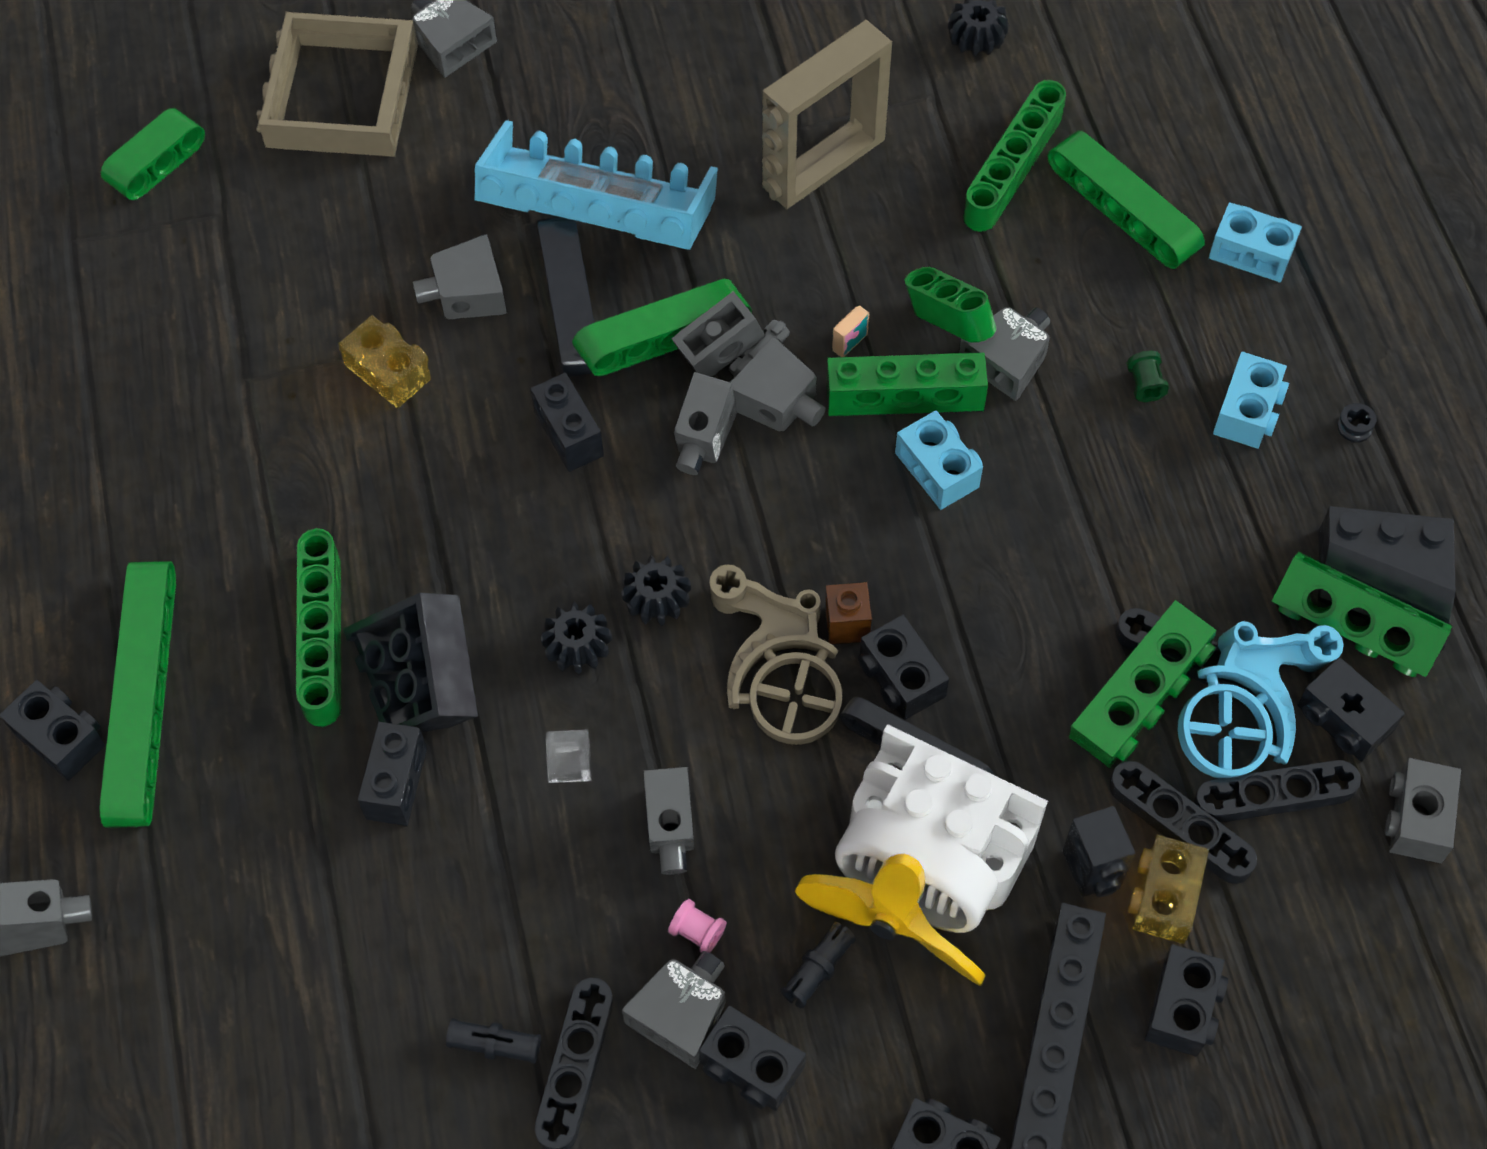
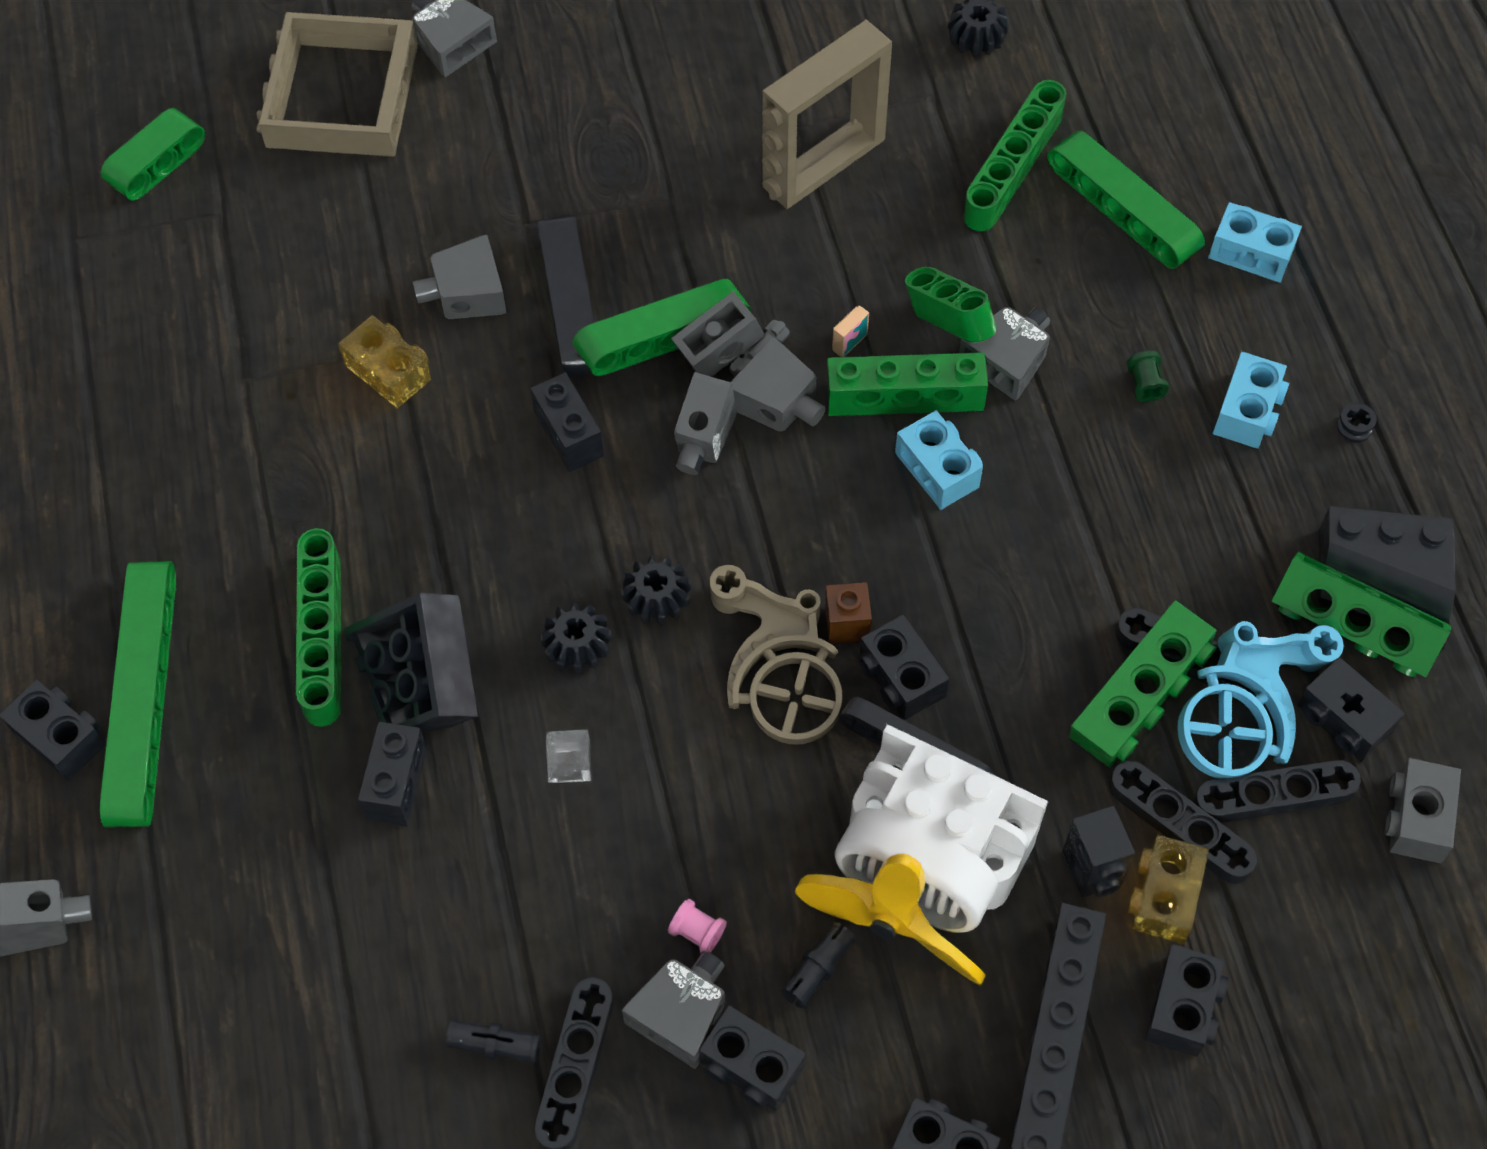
(592, 193): medium azure window -> none
(667, 804): dark grey torso -> none

